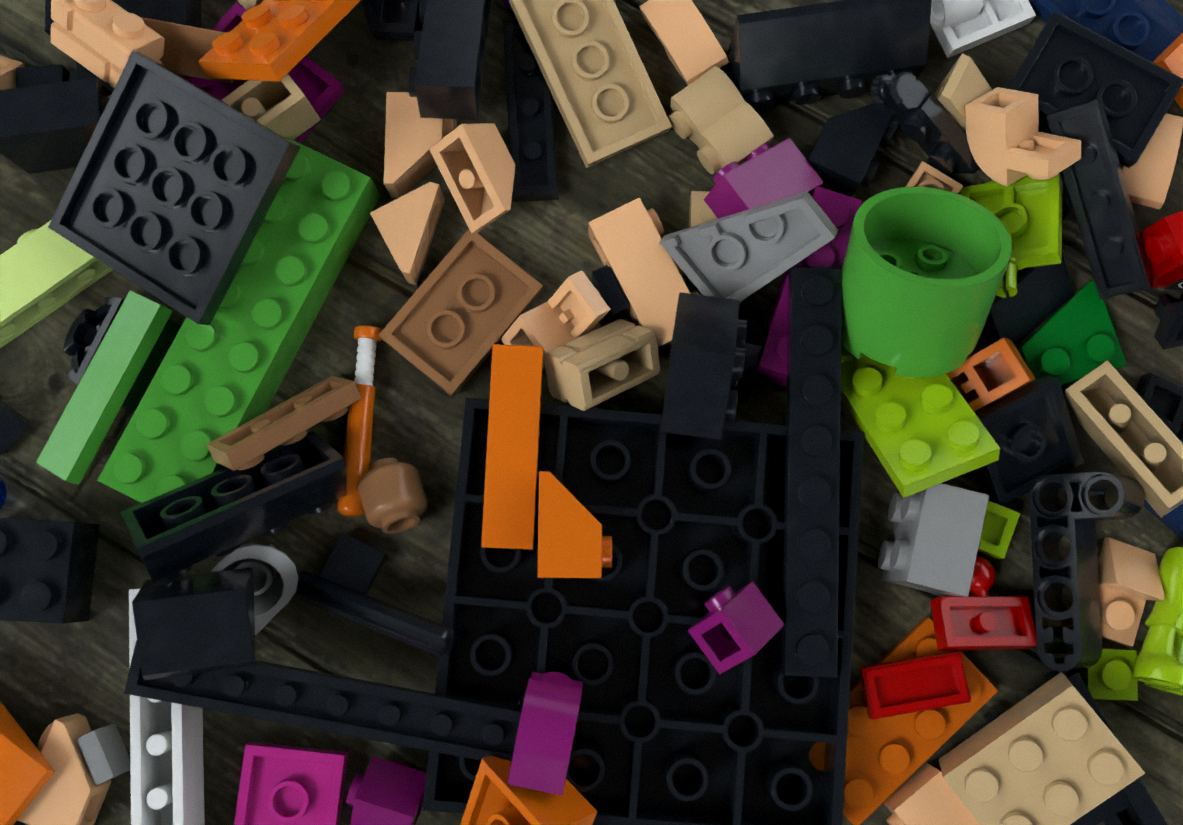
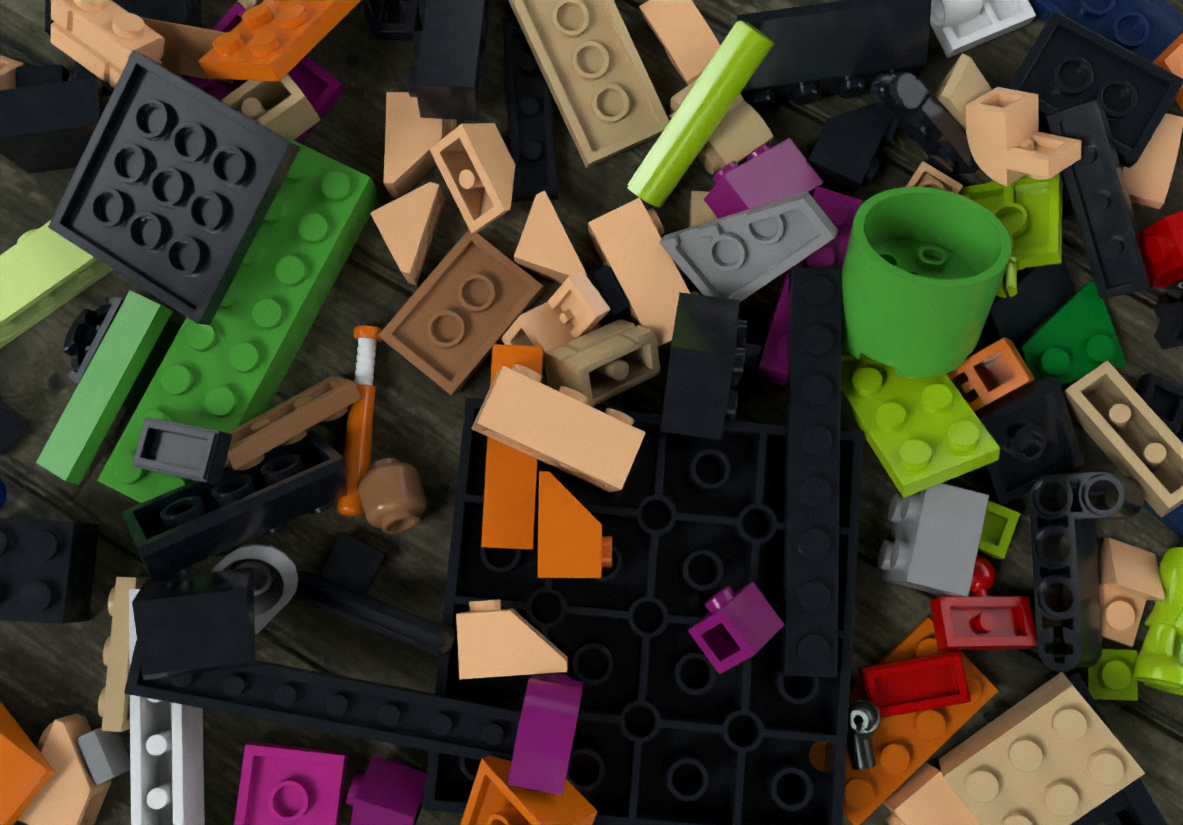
(112, 702): none -> tan plate
(182, 450): none -> black tile
(502, 644): none -> light nougat slope
(545, 245): none -> light nougat slope
(559, 428): none -> light nougat brick
(700, 113): none -> lime brick
(862, 724): none -> pearl dark grey arm

